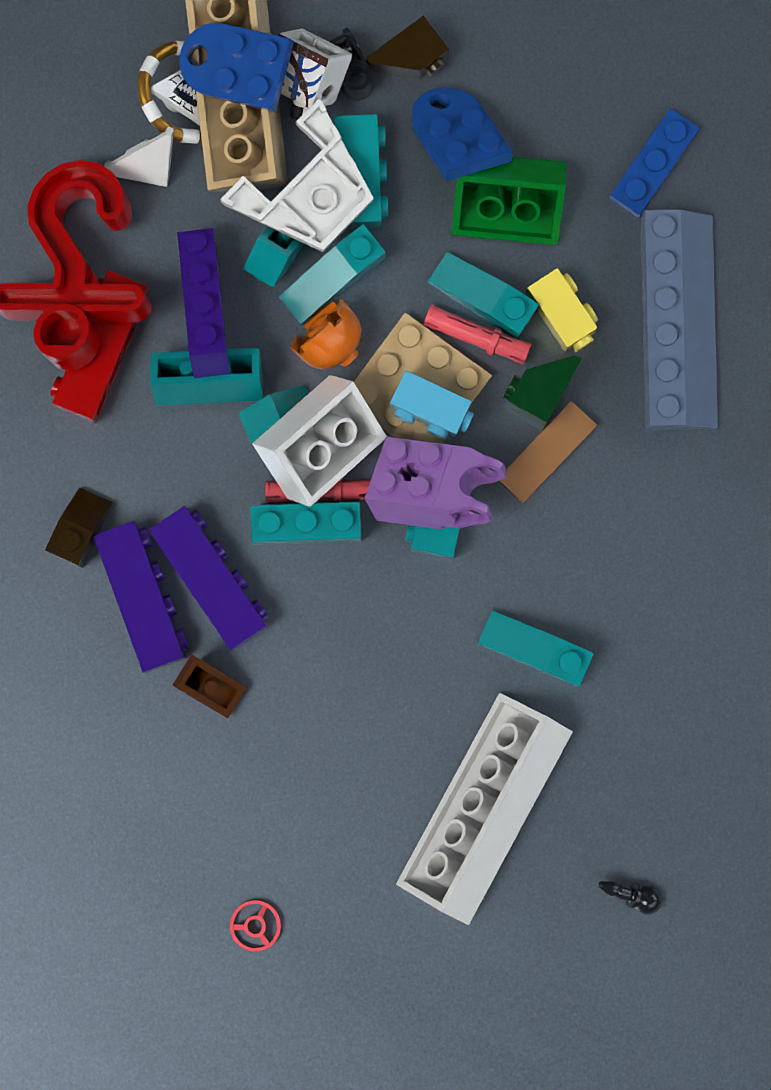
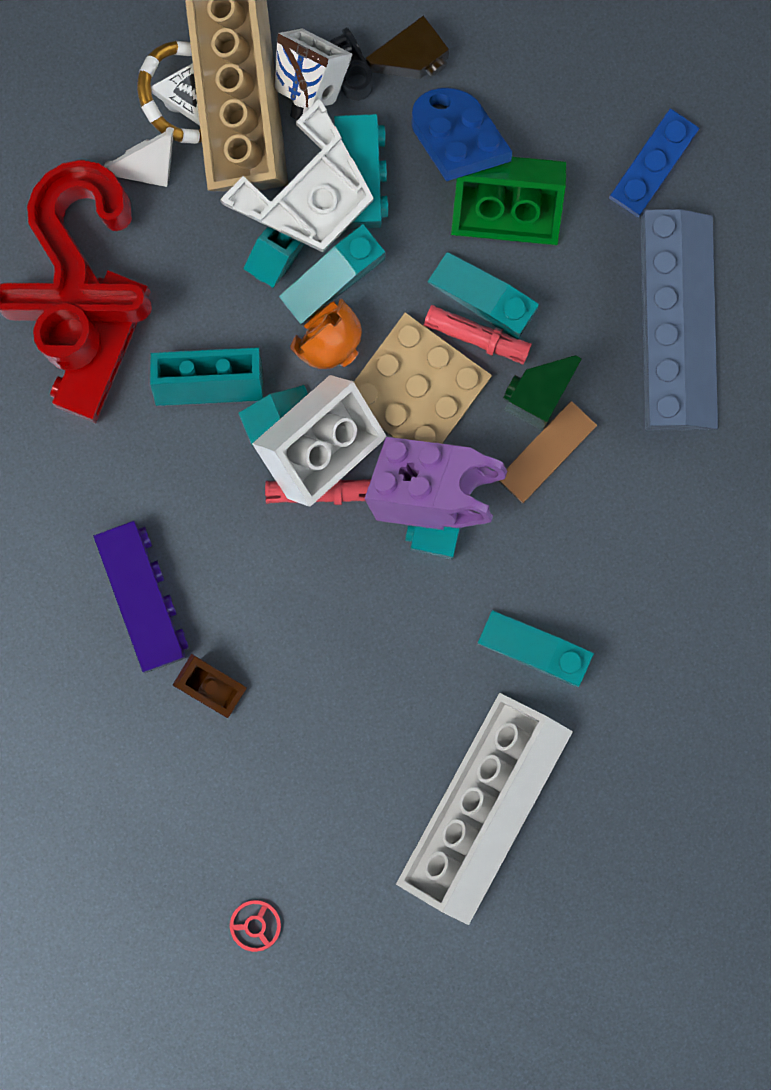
(77, 525): dark brown slope -> none
(203, 303): dark purple brick -> none
(208, 578): dark purple brick -> none
(239, 65): blue plate -> none
(305, 524): teal brick -> none
(431, 405): medium azure brick -> none
(562, 311): light yellow brick -> none
(645, 899): black bar -> none

